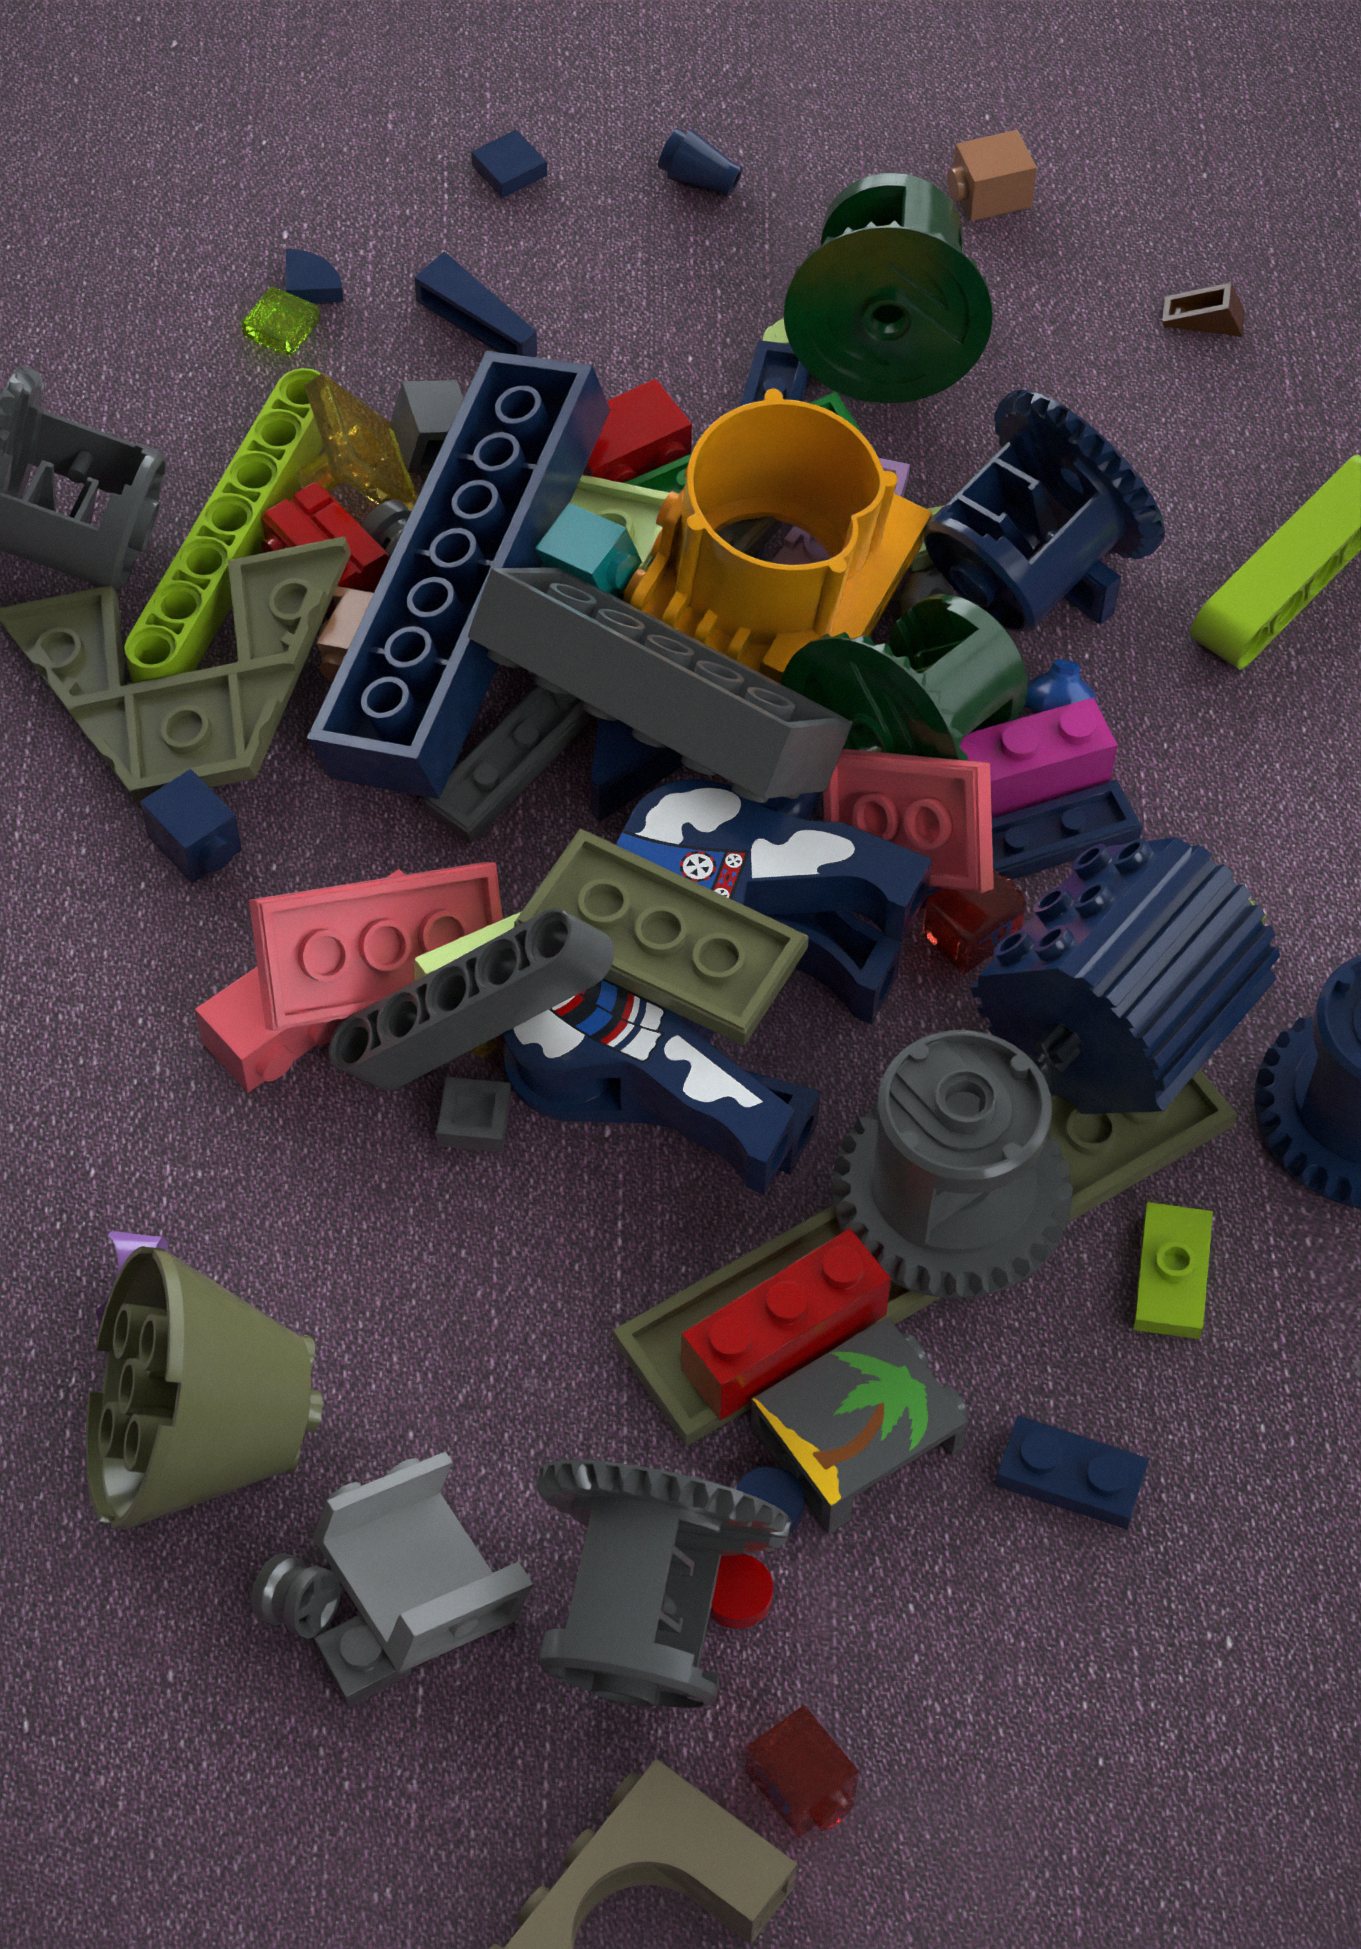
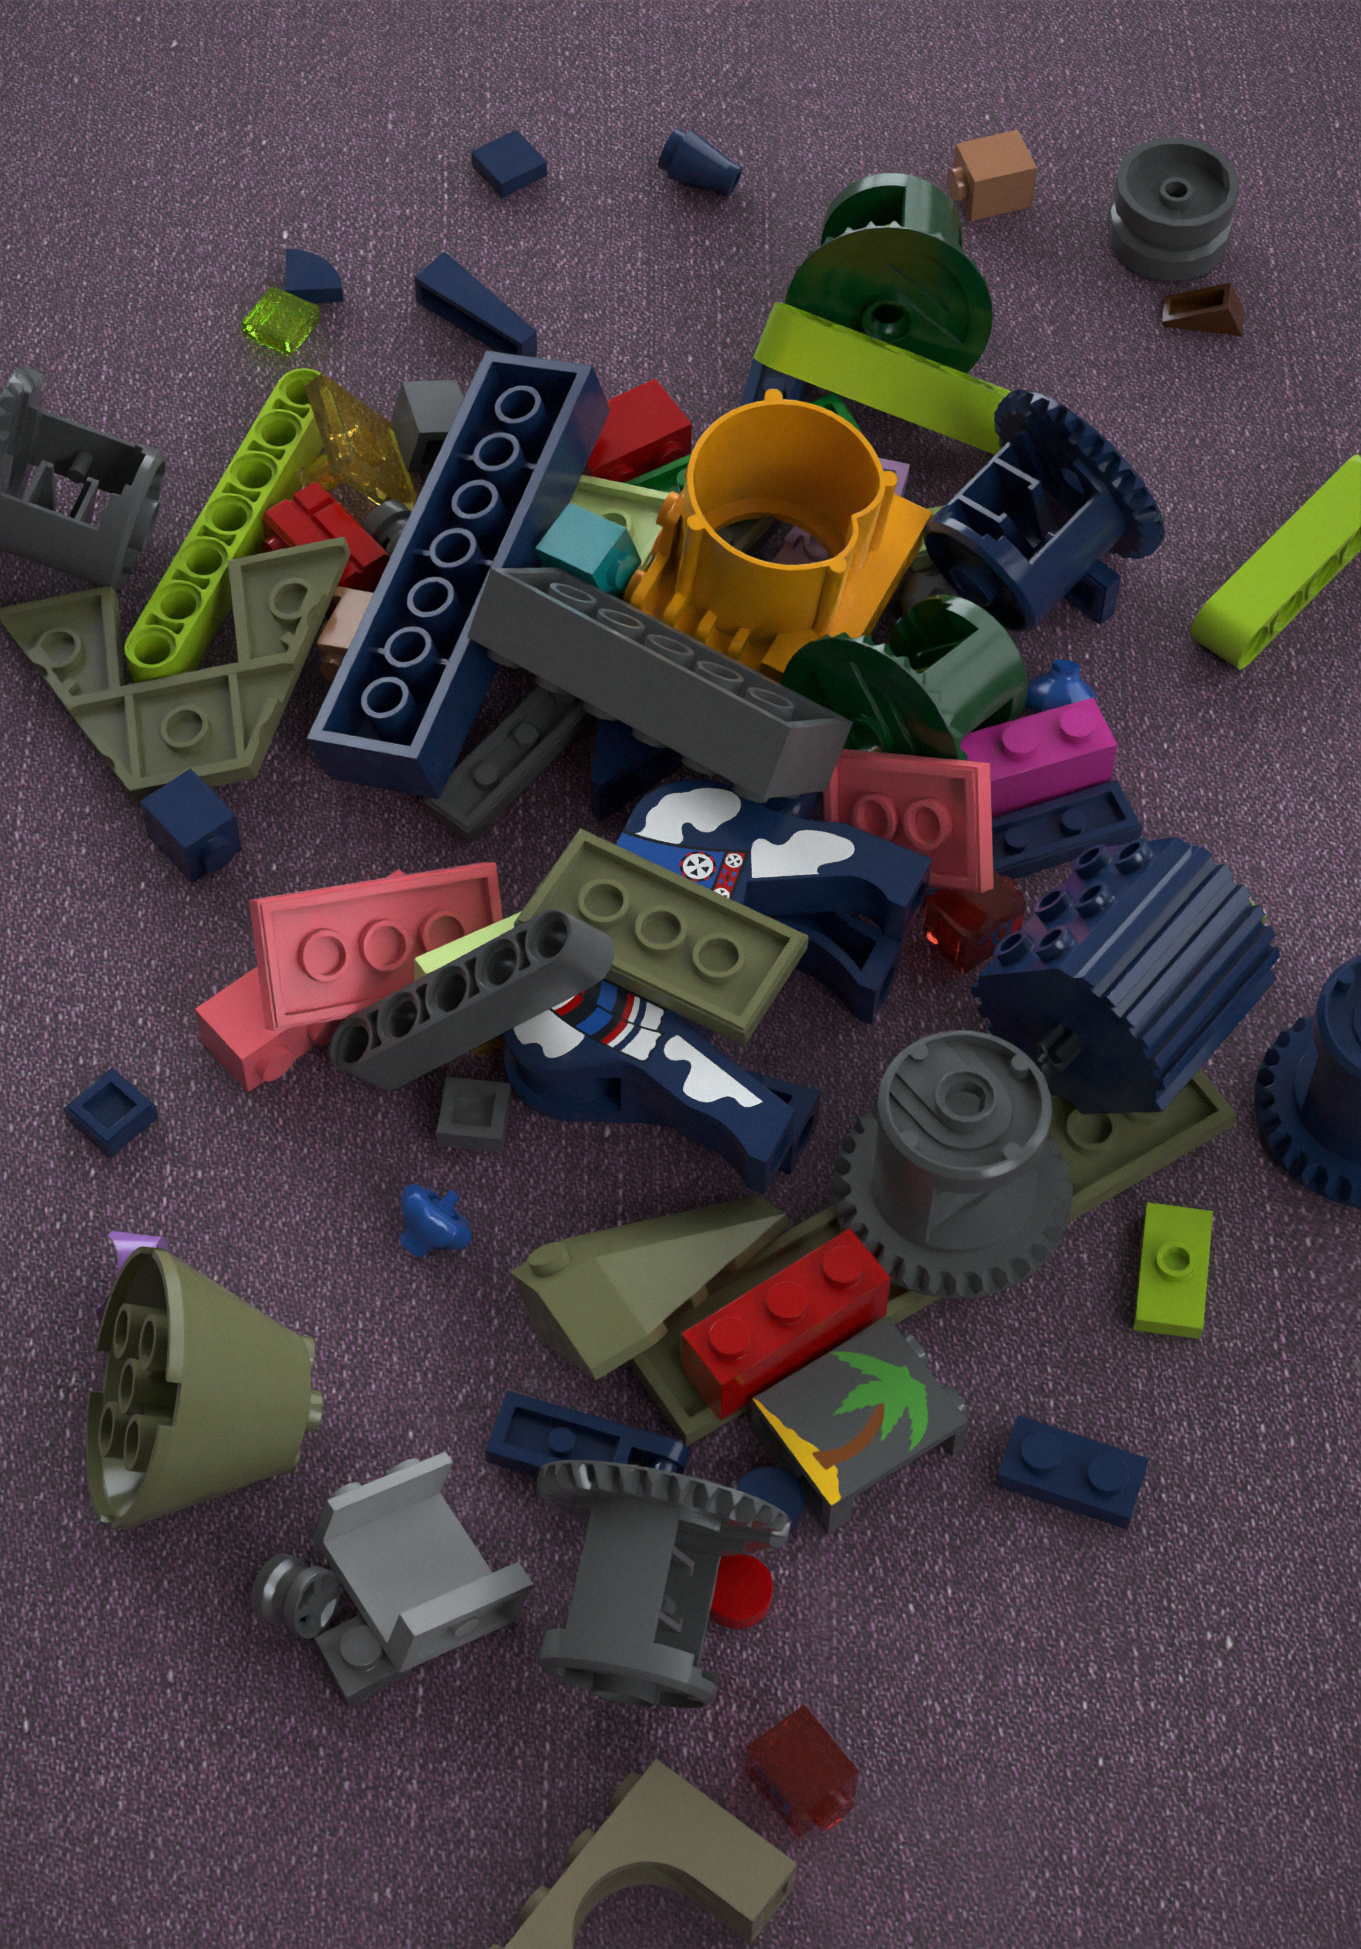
(111, 1112): none -> dark blue tile
(432, 1221): none -> blue piece
(541, 1432): none -> dark blue plate
(611, 1289): none -> olive wedge
(881, 376): none -> lime beam
(1173, 209): none -> dark grey wheel

